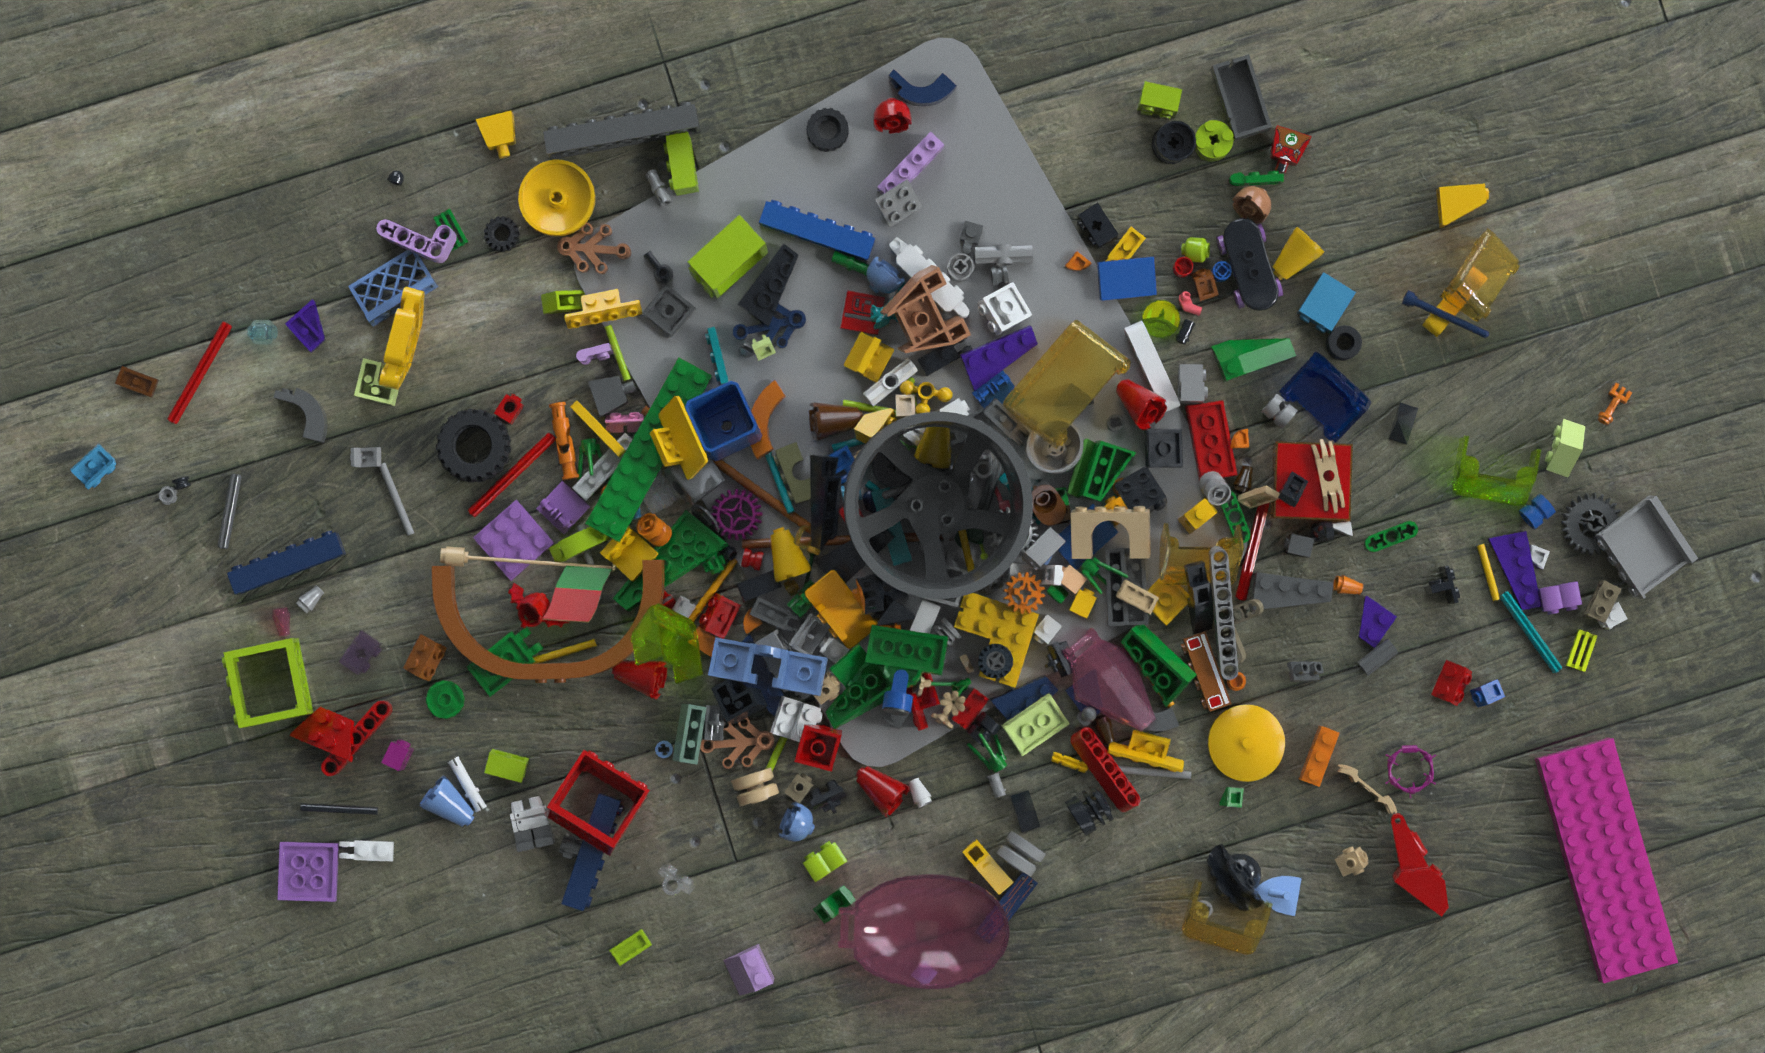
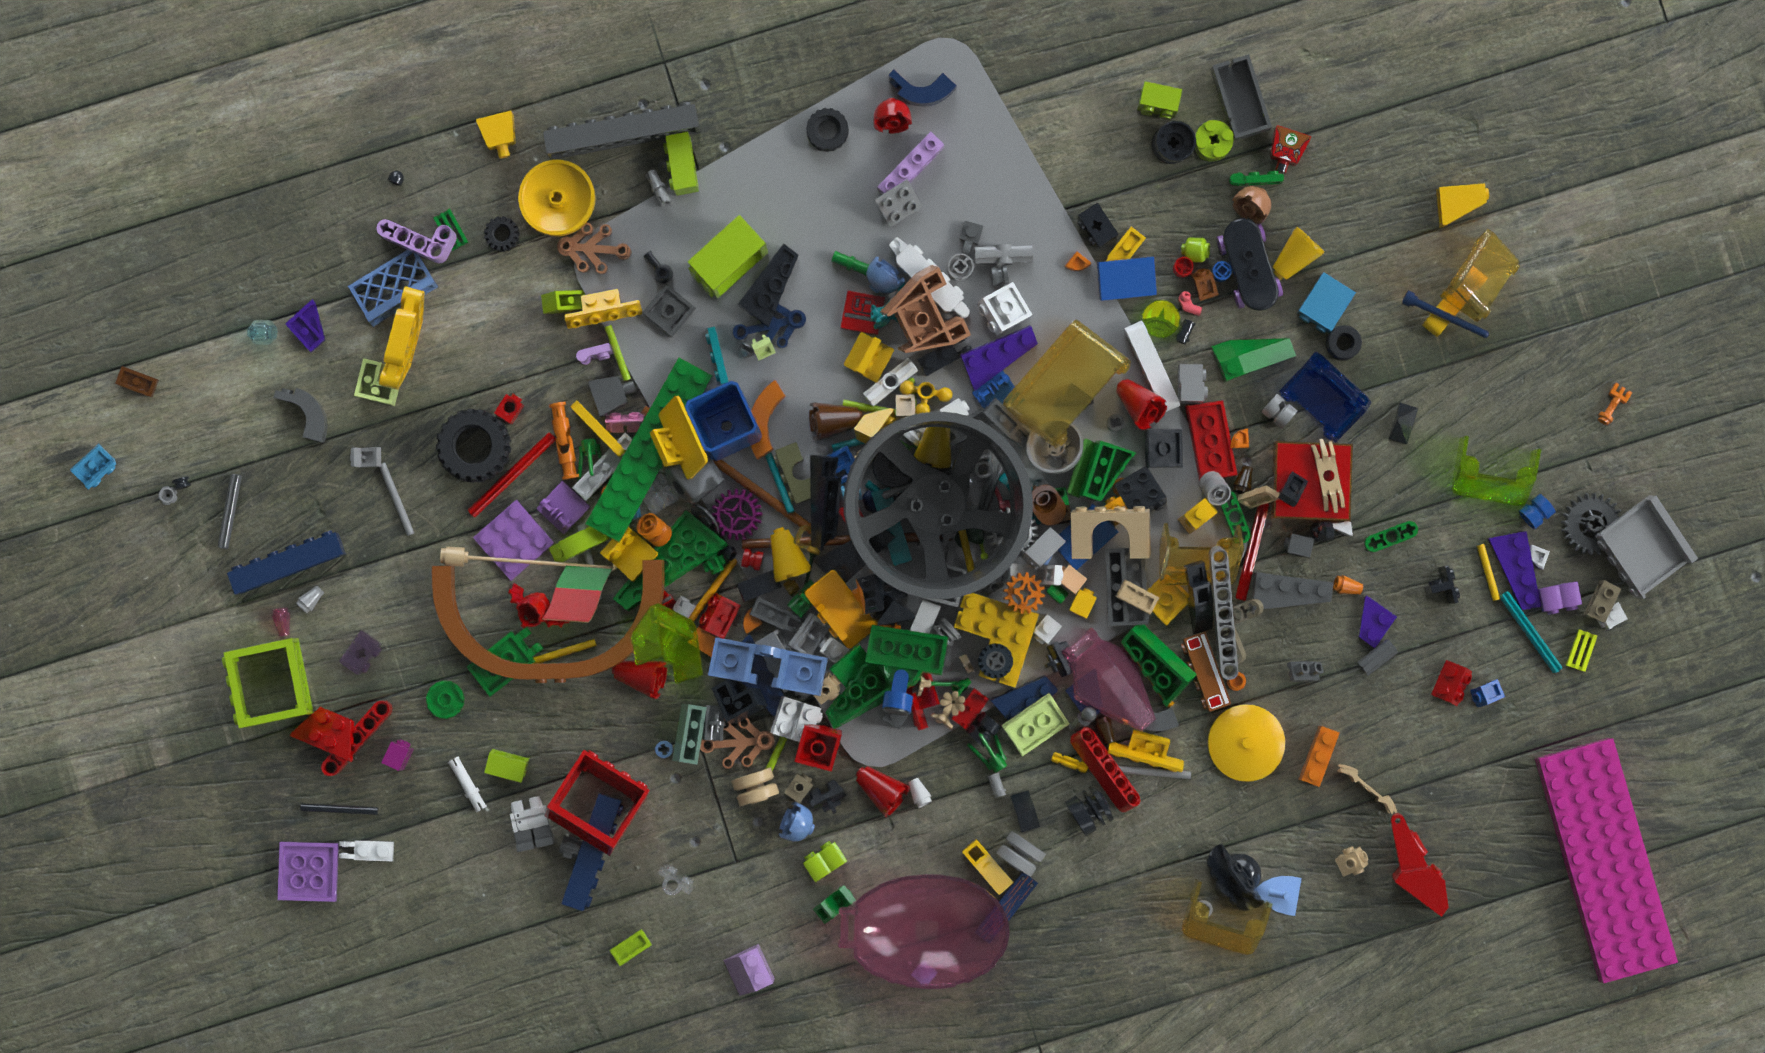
(199, 373): red axle -> none
(425, 657): dark orange bracket -> none
(447, 803): medium blue cone -> none
(817, 231): blue brick -> none
(1090, 567): green plant -> none
(1232, 797): green slope -> none
(1410, 749): magenta piece -> none
(1566, 448): yellowish green brick -> none

